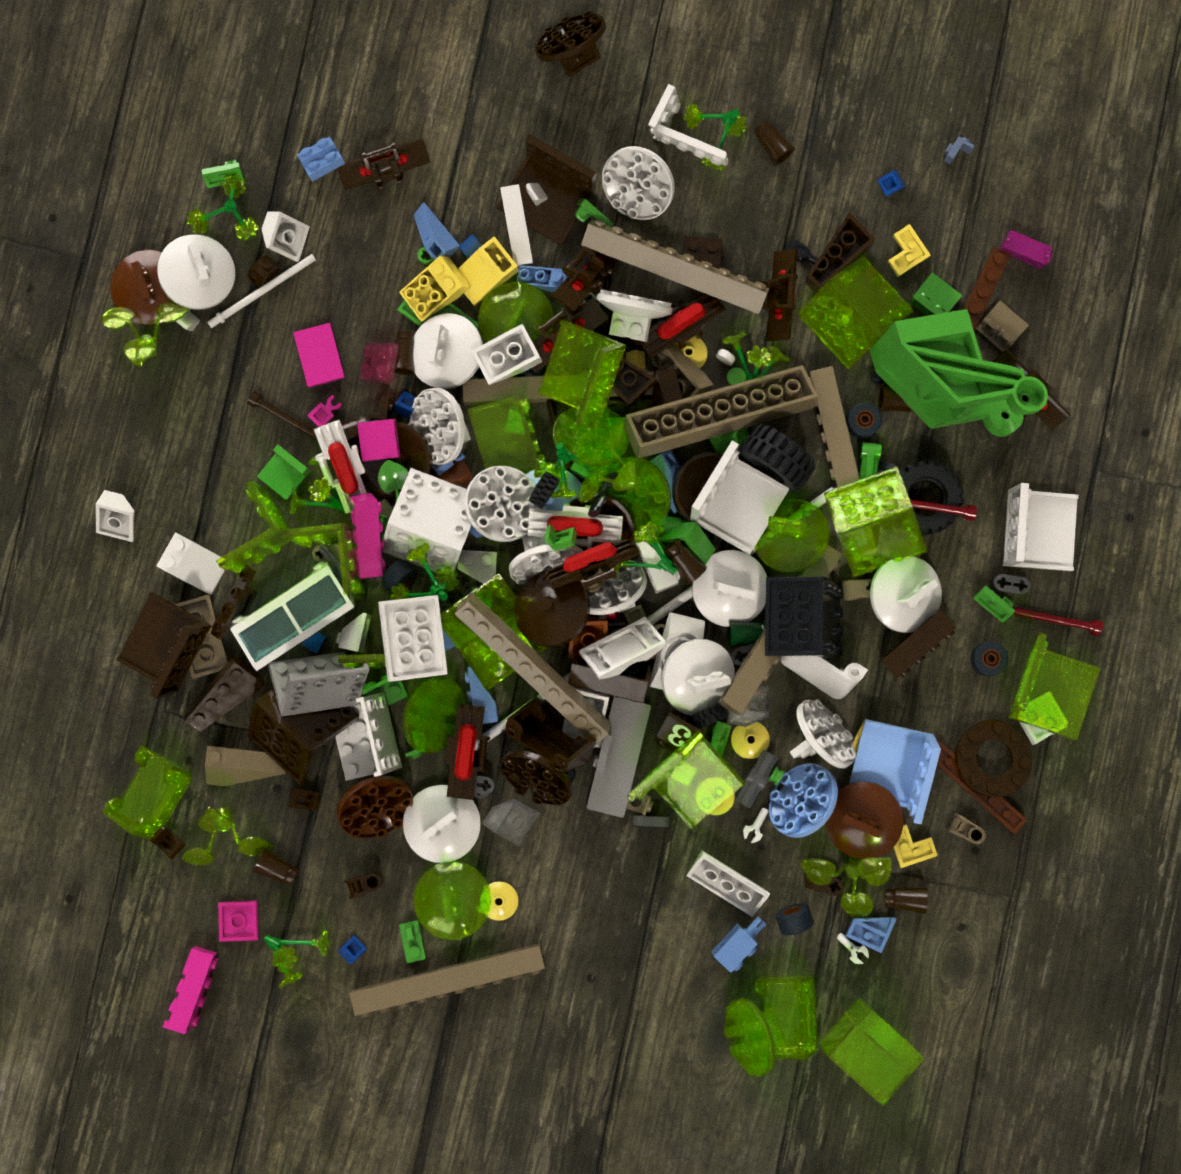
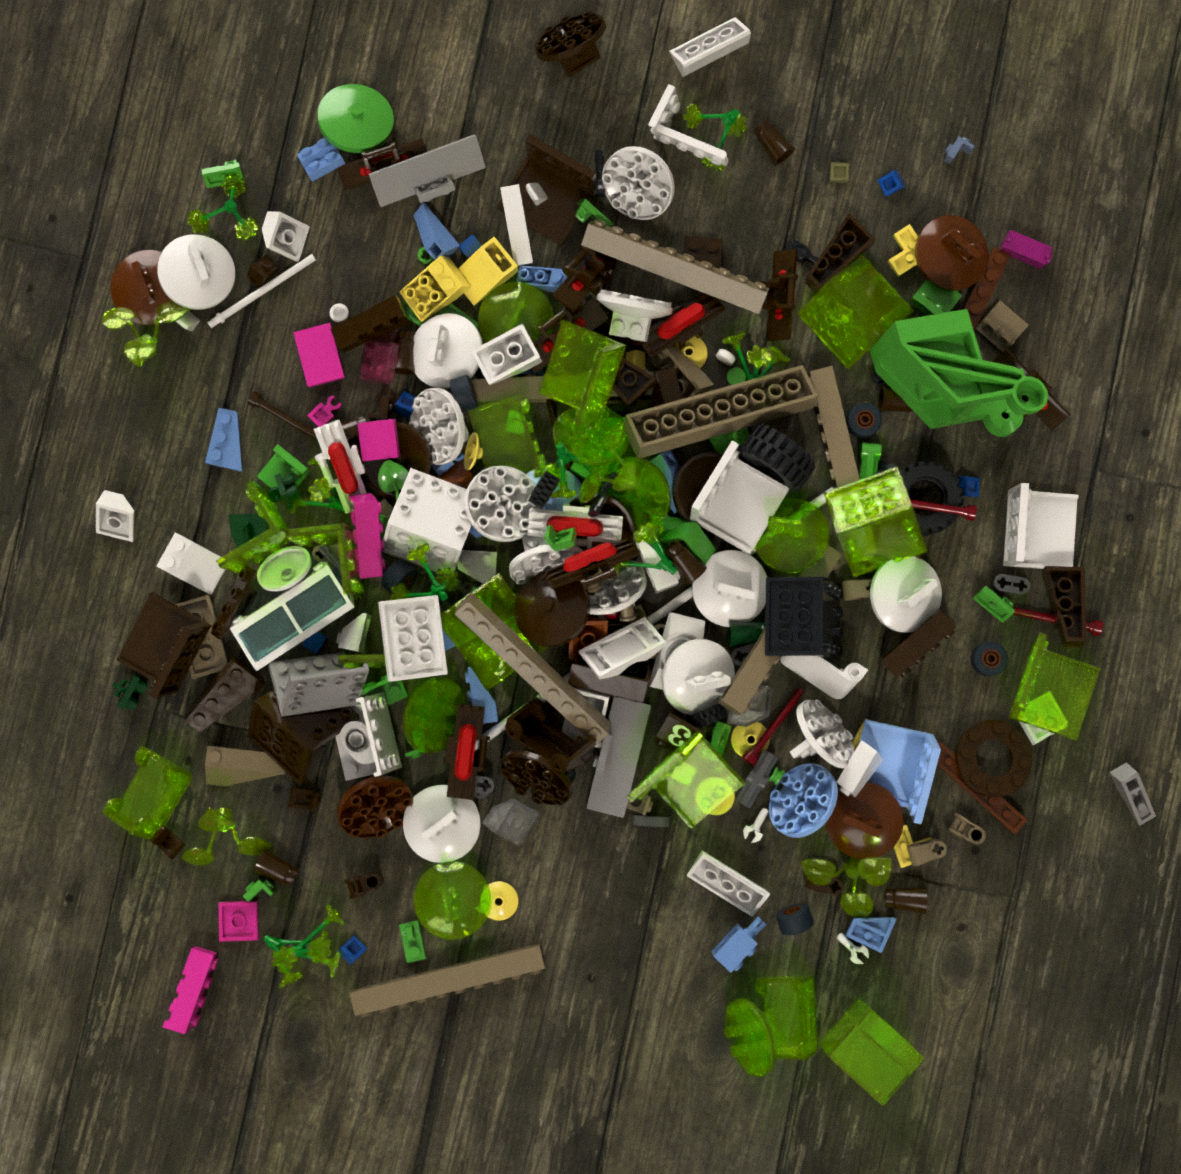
(134, 684): none -> dark green hips
(225, 441): none -> medium blue wing
(246, 527): none -> dark green shield
(254, 888): none -> bright green bracket
(284, 568): none -> dish
(286, 490): none -> dark green hips
(318, 950): none -> clear neon green plant
(339, 313): none -> white tile
(355, 118): none -> bright green dish
(356, 742): none -> white piece
(371, 324): none -> dark brown wedge
(428, 173): none -> light grey bracket
(464, 393): none -> black wheel
(472, 451): none -> light yellow dish
(599, 160): none -> black piece
(627, 614): none -> dark tan bush
(710, 46): none -> white slope
(751, 755): none -> dark red piece
(839, 172): none -> olive tile
(859, 770): none -> white slope
(922, 851): none -> dark tan piece
(951, 253): none -> reddish brown bracket
(970, 486): none -> blue slope
(1067, 599): none -> dark brown wedge
(1133, 793): none -> light grey slope

